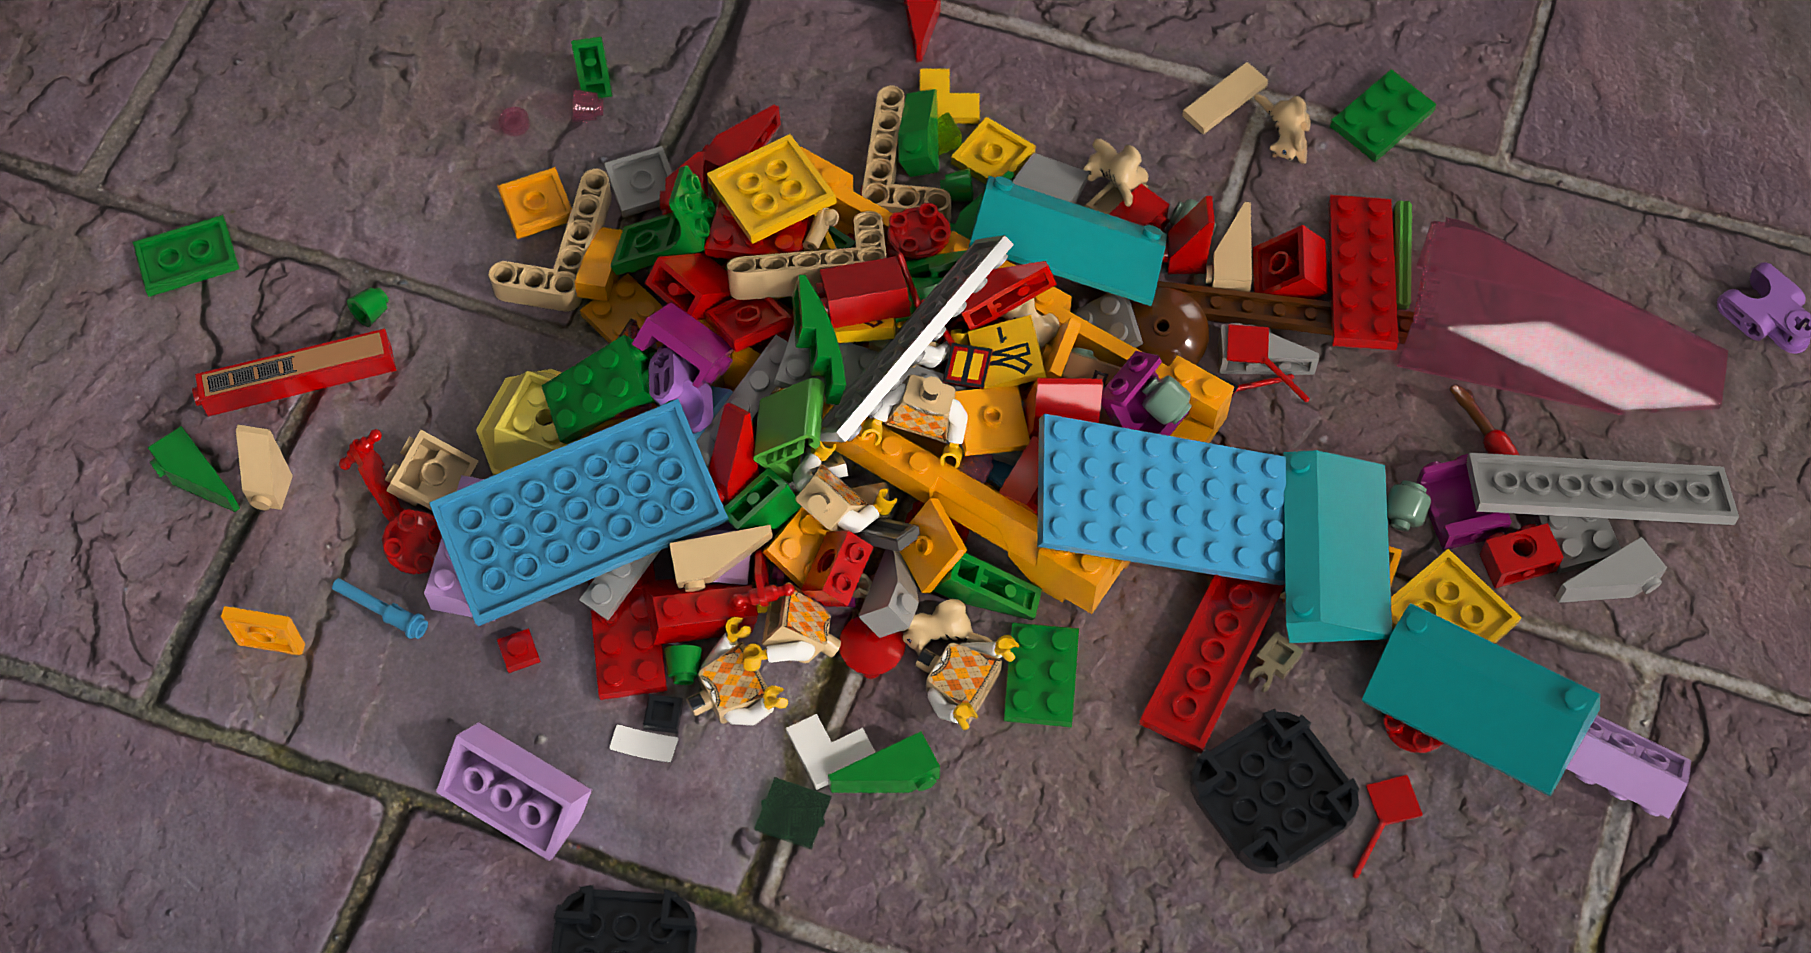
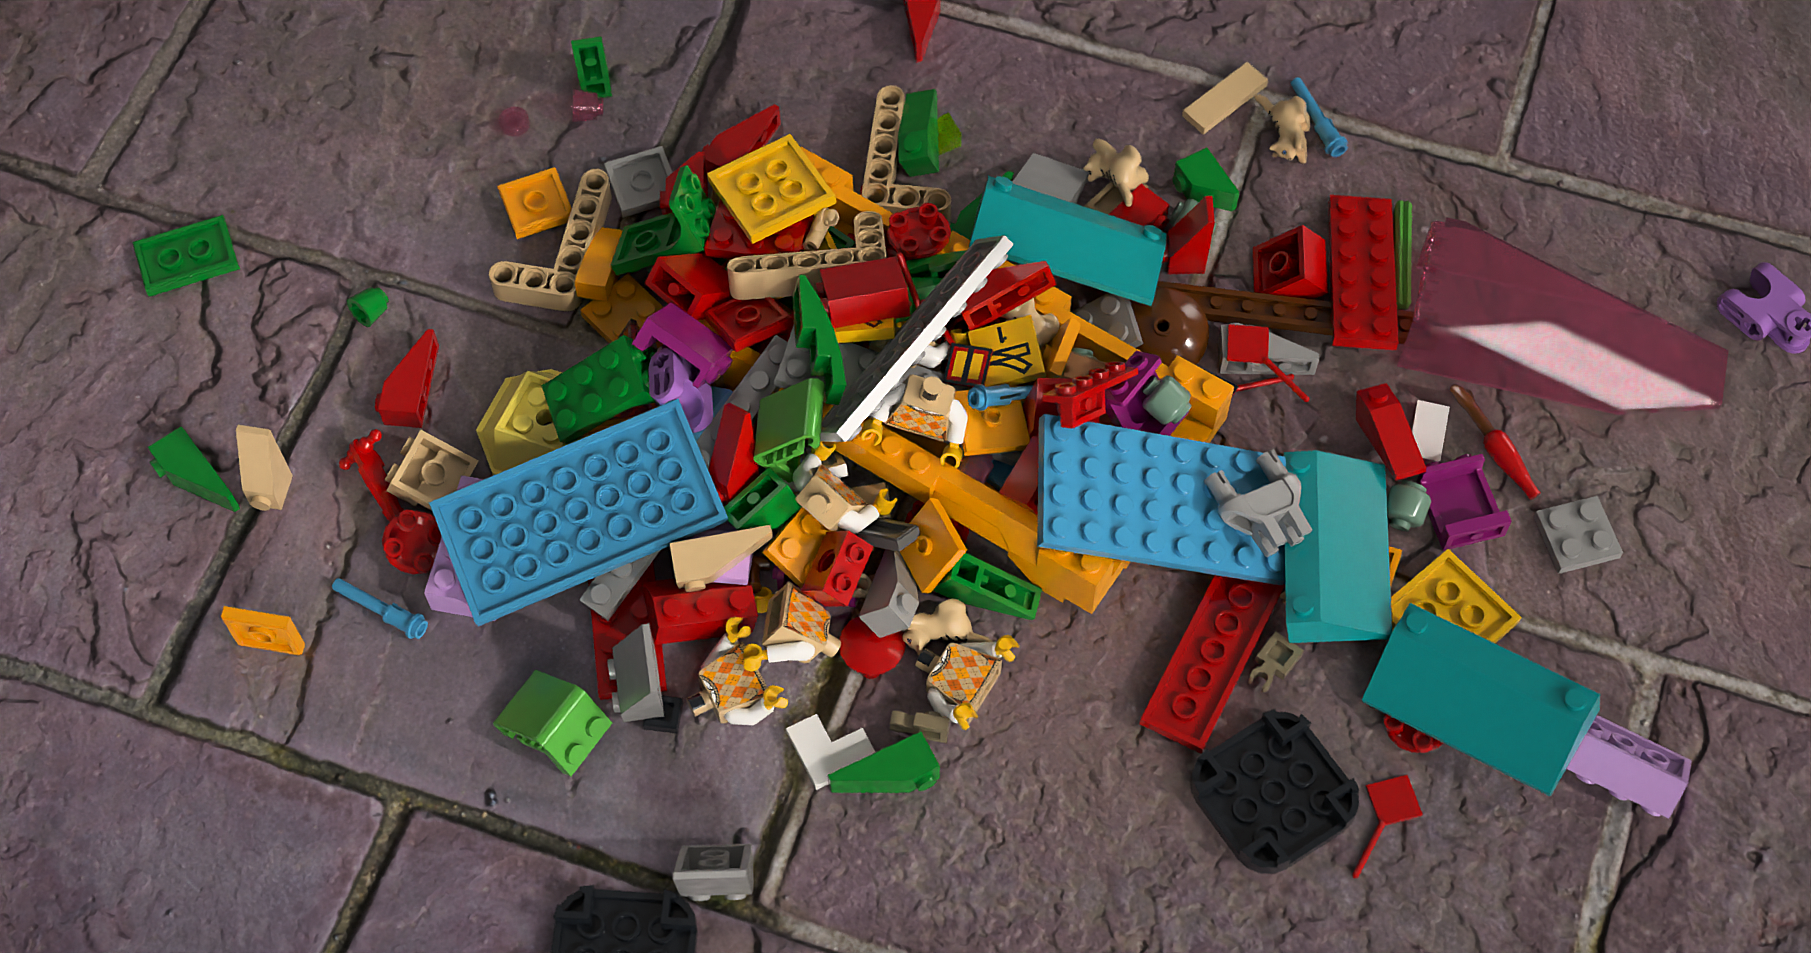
(294, 372): brick -> none
(409, 384): none -> red slope
(512, 790): lavender slope -> none
(518, 650): red plate -> none
(554, 720): none -> bright green piece
(636, 677): none -> light grey slope
(643, 744): white sticker -> none
(683, 663): green hat -> none
(714, 871): none -> light grey slope
(764, 592): red piece -> none
(793, 813): clear green piece -> none
(930, 723): none -> dark tan plate
(959, 186): green hat -> none
(962, 106): yellow tile -> none
(983, 397): none -> dark azure pin
(992, 151): yellow tile -> none
(1042, 675): green plate -> none
(1085, 395): none -> red bracket
(1203, 176): none -> green slope
(1233, 257): tan slope -> none
(1268, 513): none -> light grey connector
(1334, 143): none -> dark azure pin
(1383, 115): green plate -> none
(1388, 431): none -> red slope
(1429, 429): none -> white tile
(1507, 567): red brick -> none
(1601, 489): light grey plate -> none
(1617, 576): light grey slope -> none

